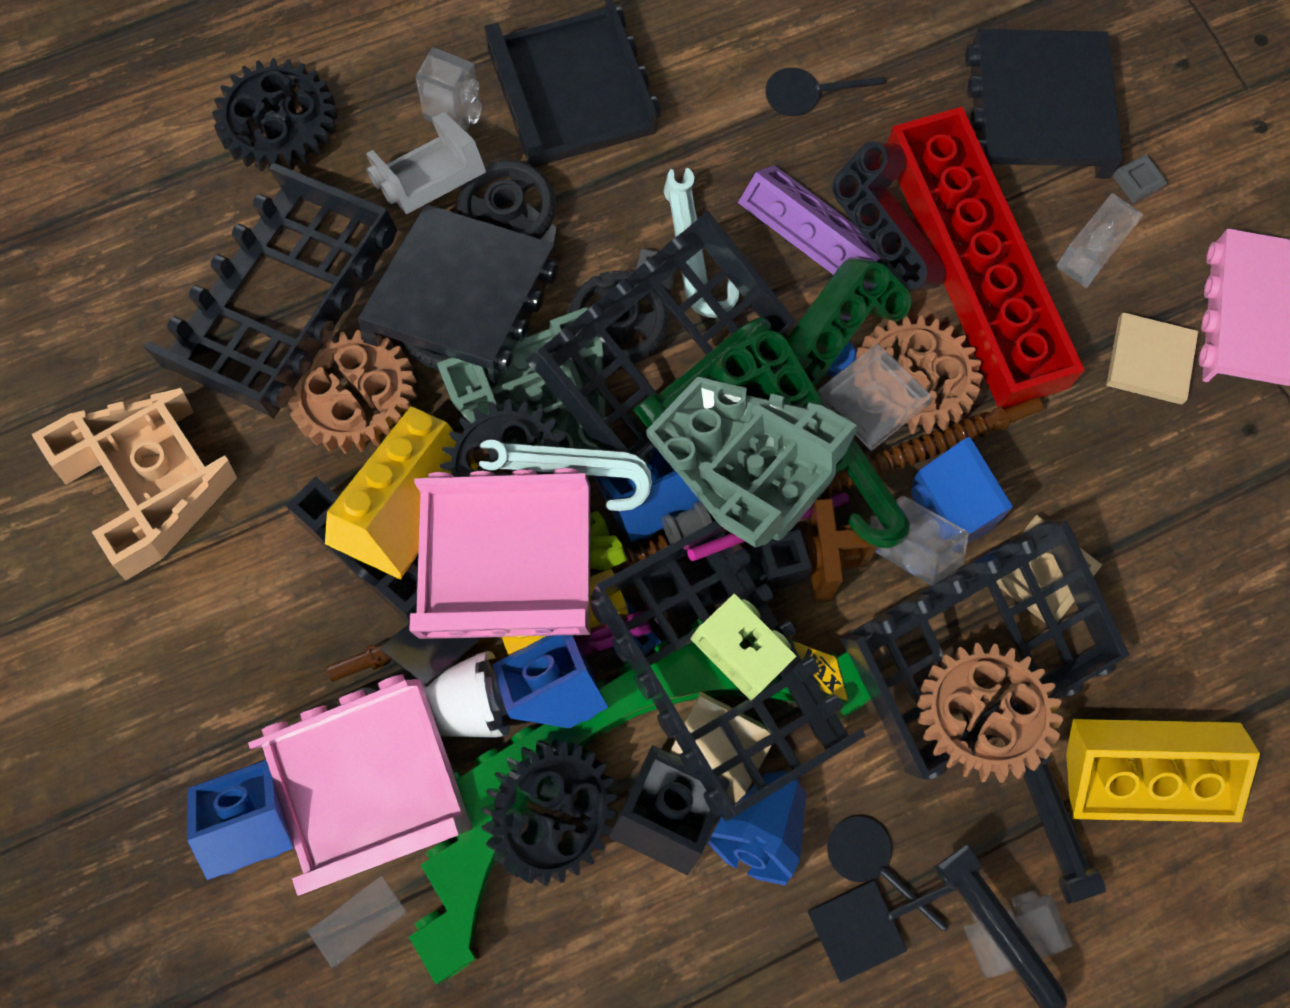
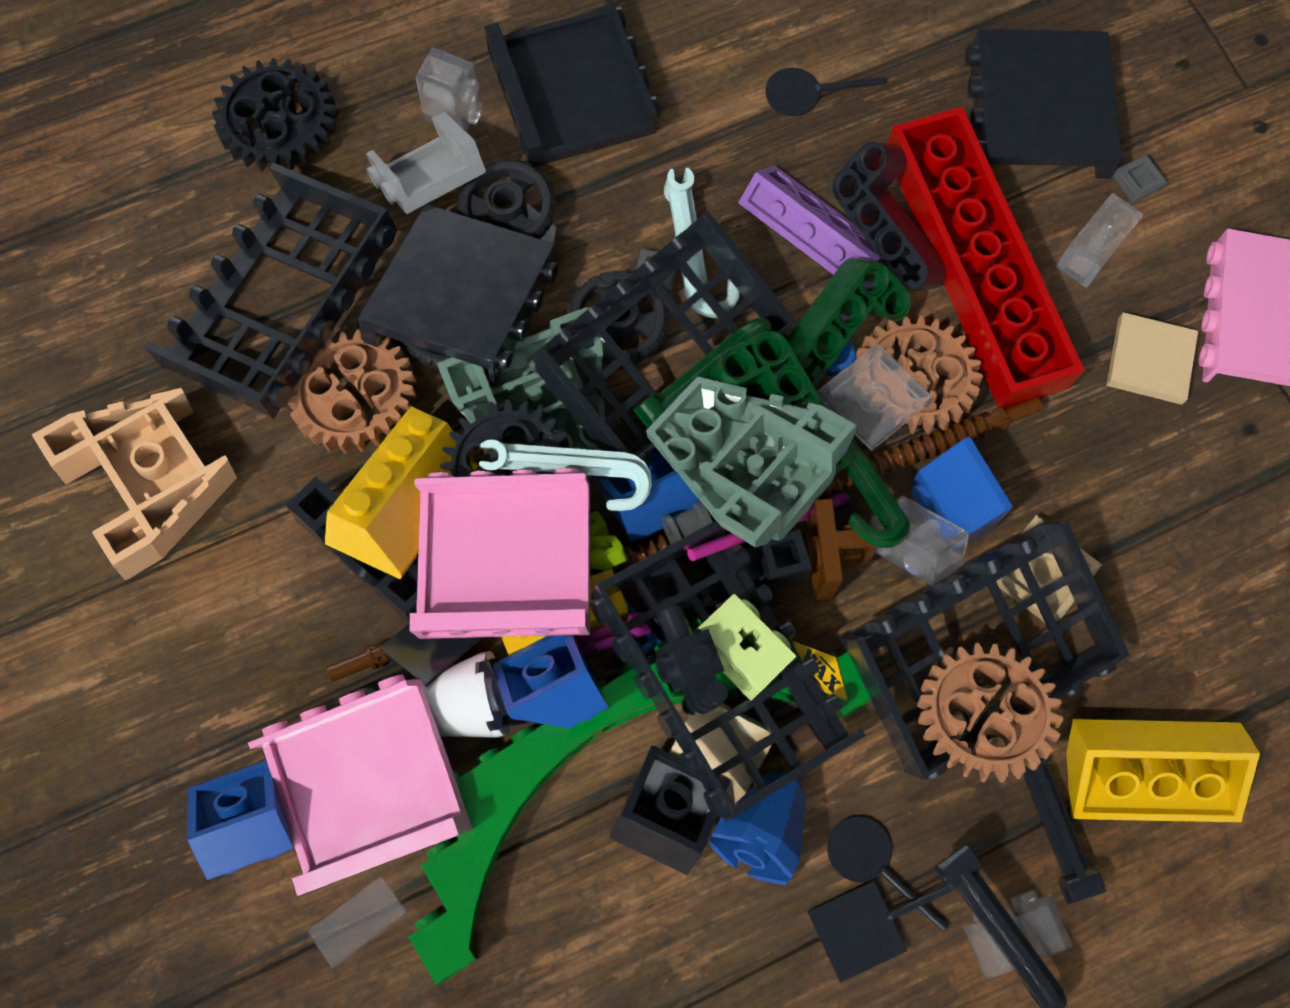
(536, 851): black gear -> none
(690, 663): none -> black piece

